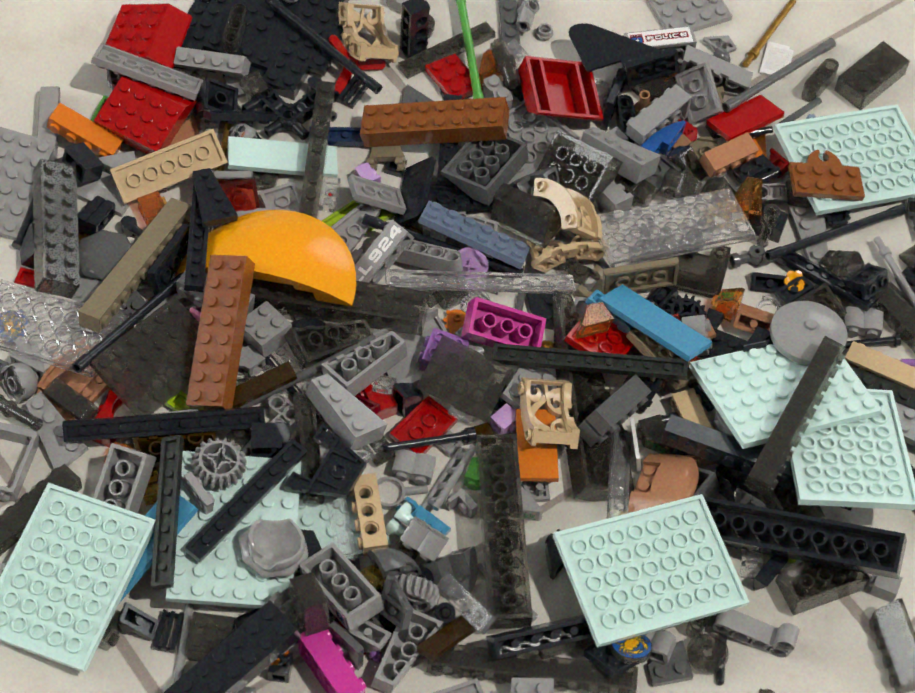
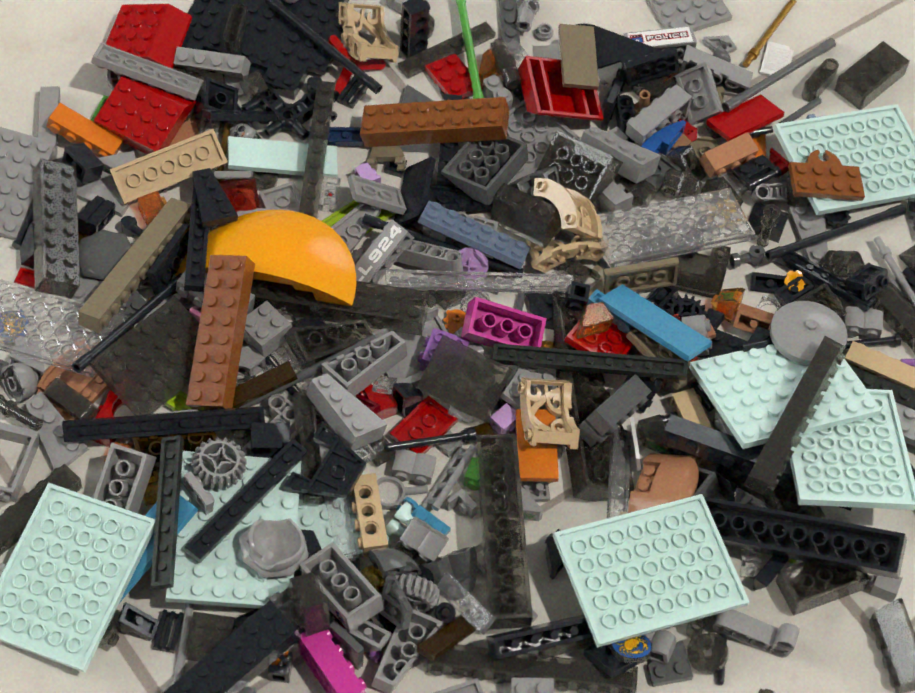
(576, 296): none -> black brick
(578, 56): none -> dark tan tile
(750, 197): clear orange slope -> none

